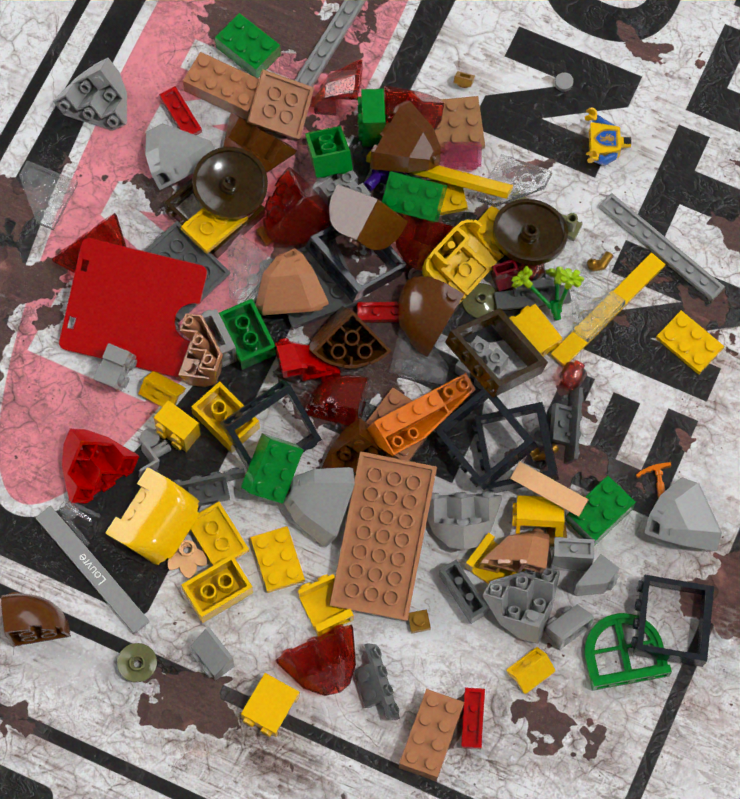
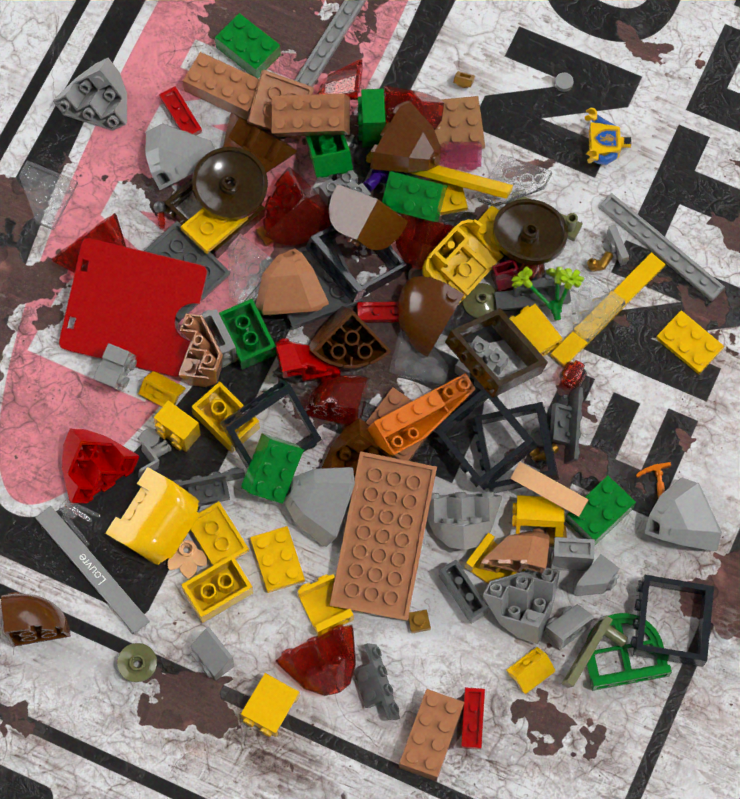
(160, 208): none -> piece
(311, 115): none -> nougat brick
(601, 629): none -> olive piece
(616, 245): none -> light grey plate

